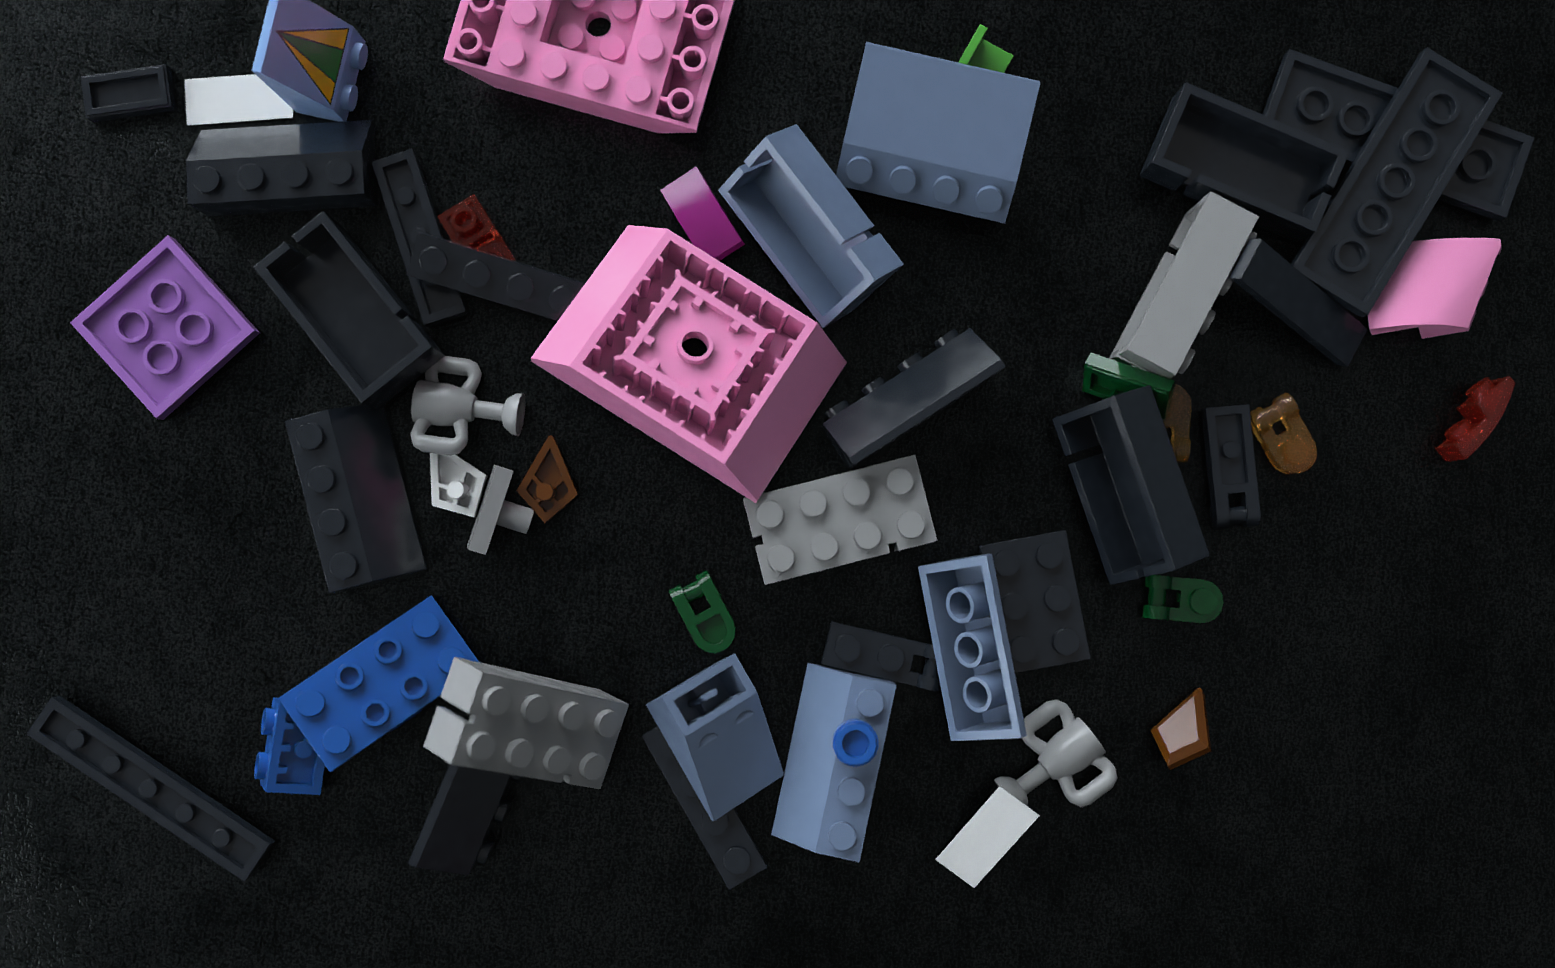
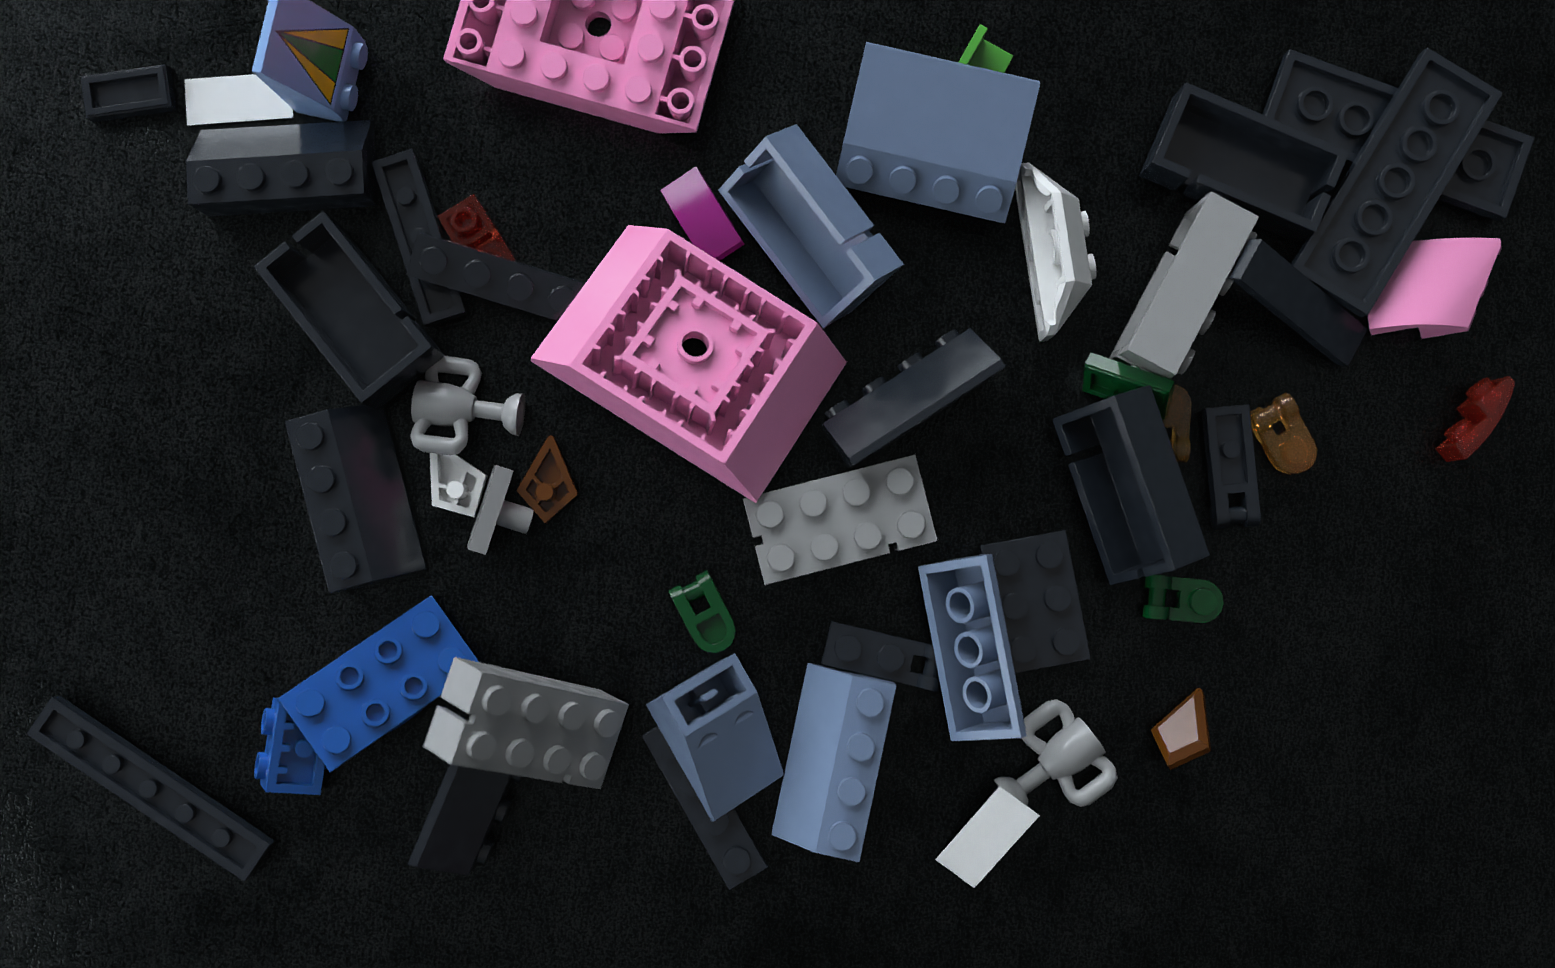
(165, 327): medium lavender plate -> none
(855, 742): blue tile -> none
(1053, 247): none -> white wedge

